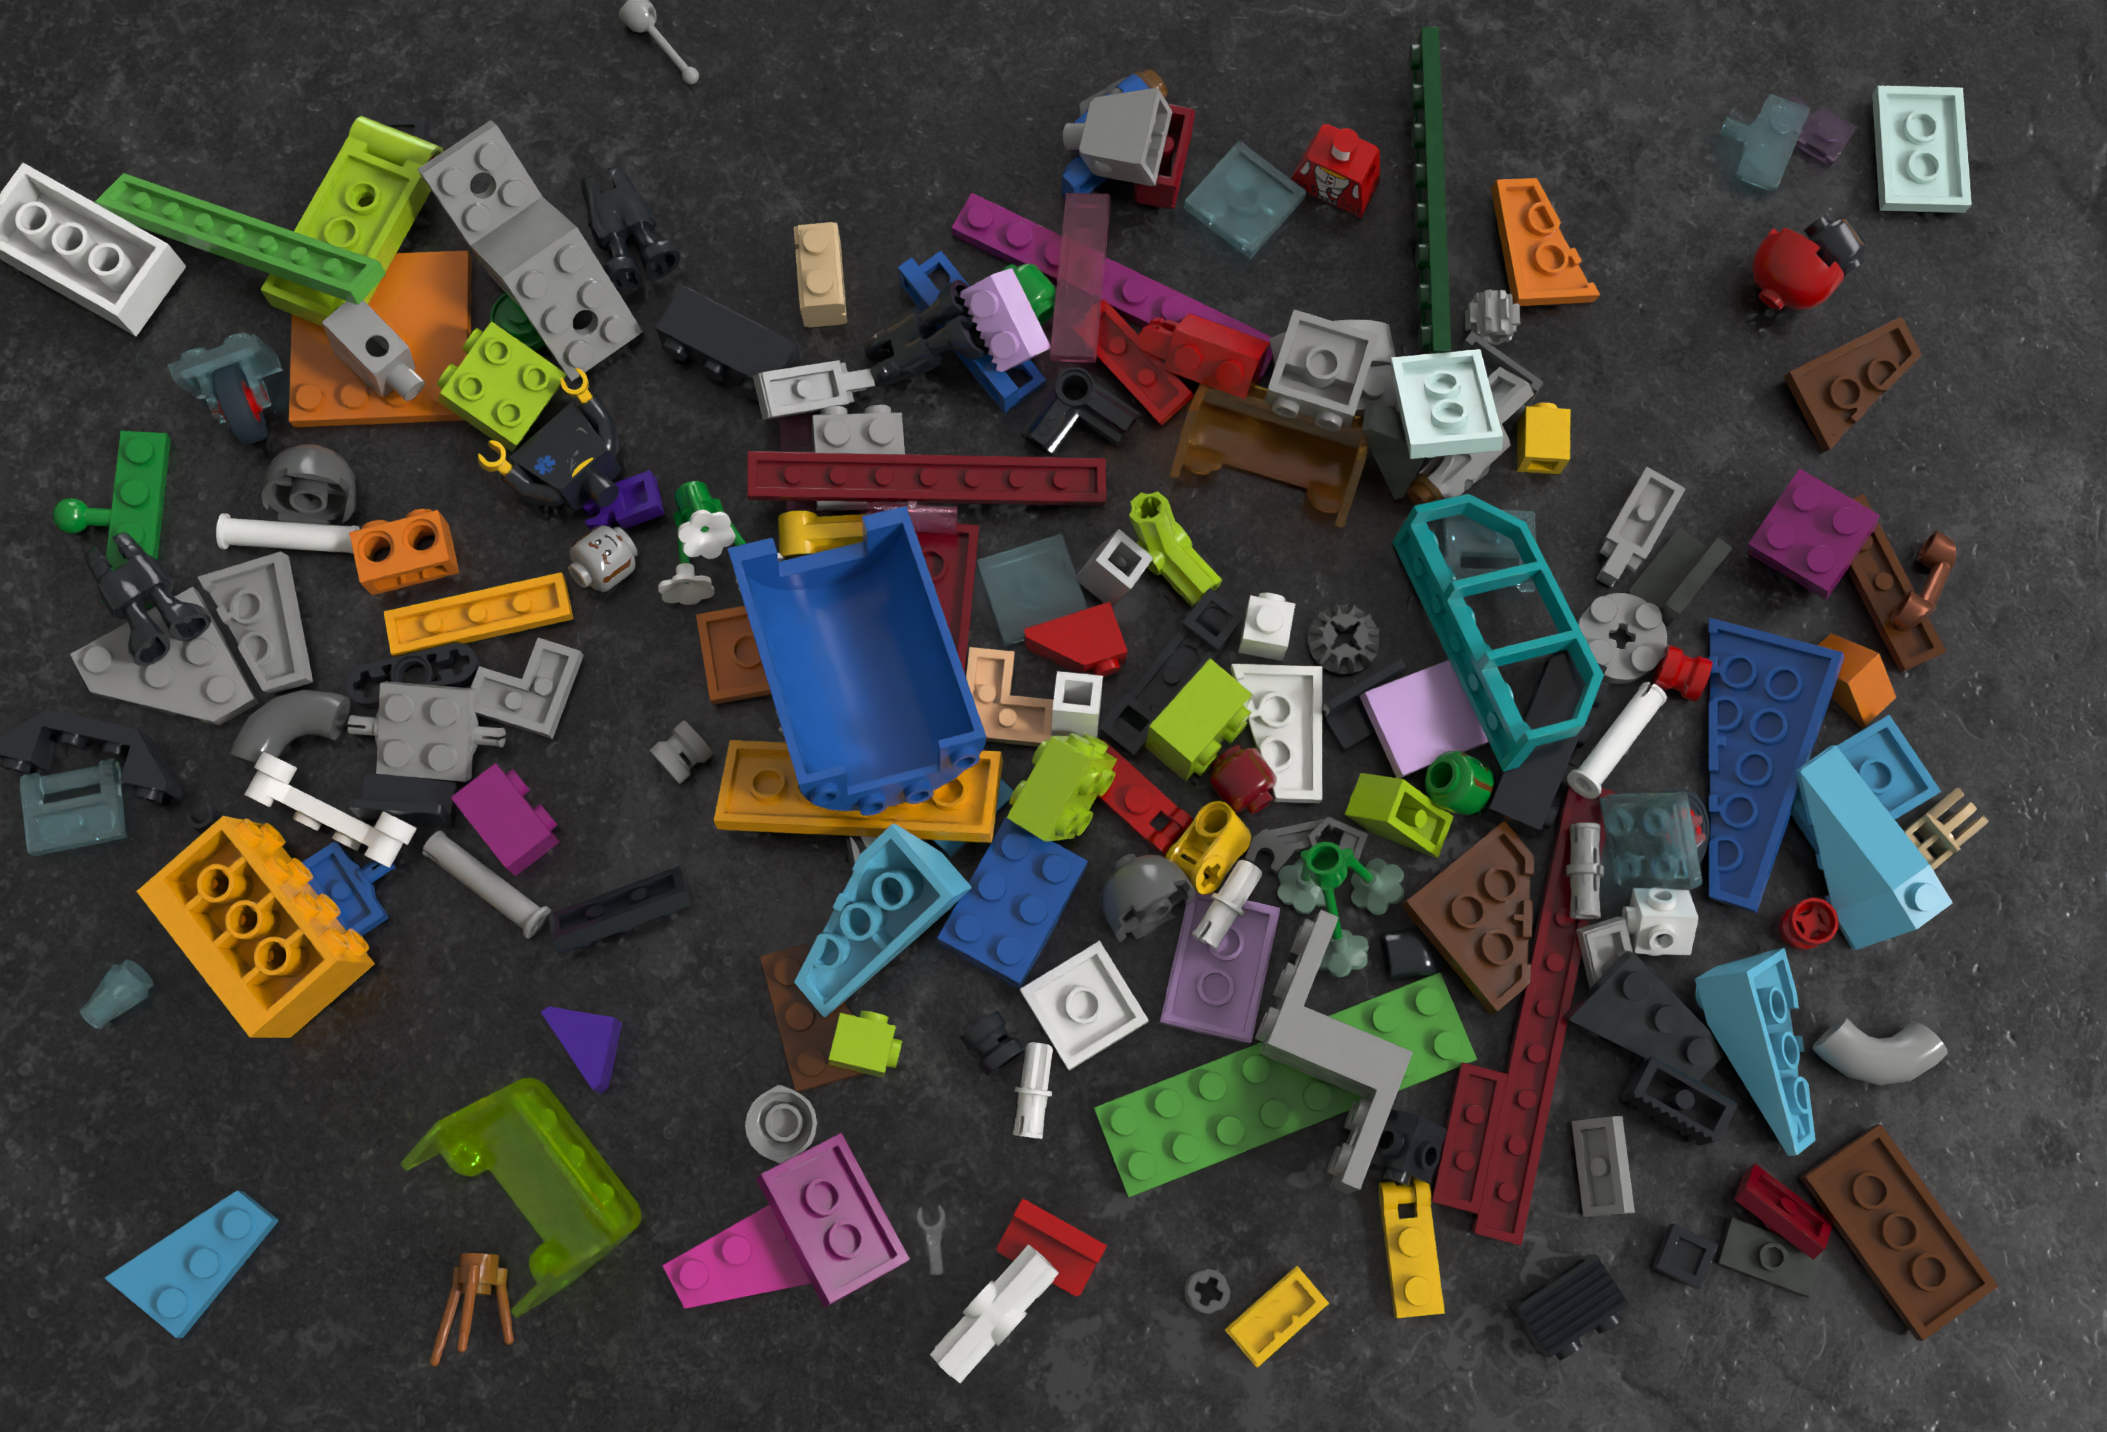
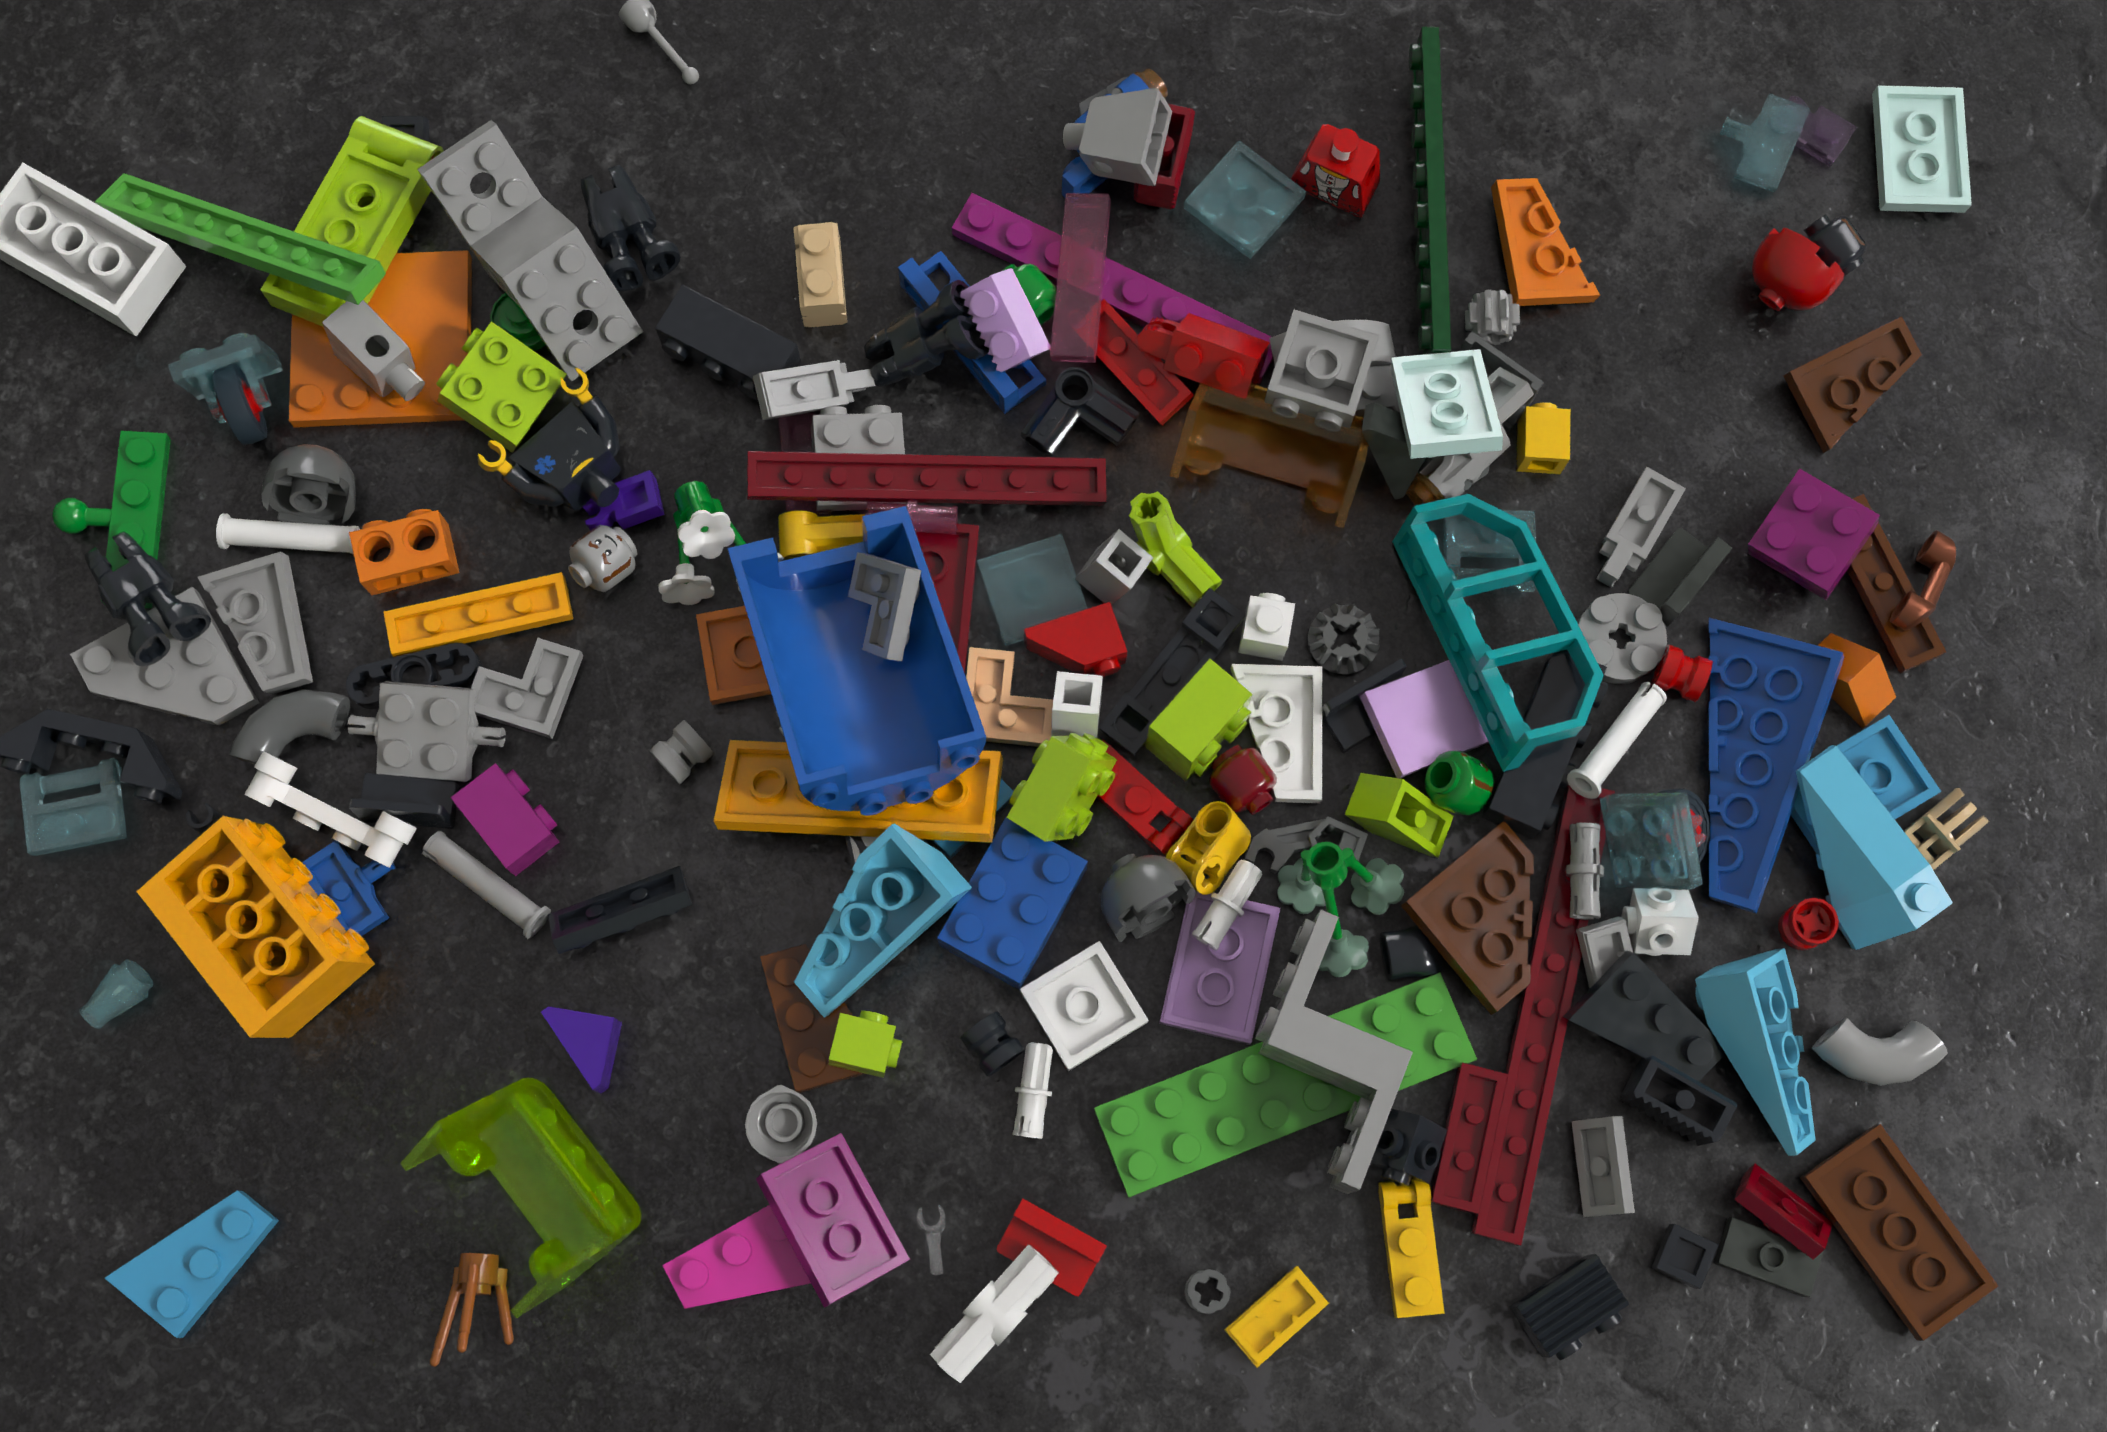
(892, 593): none -> light grey plate

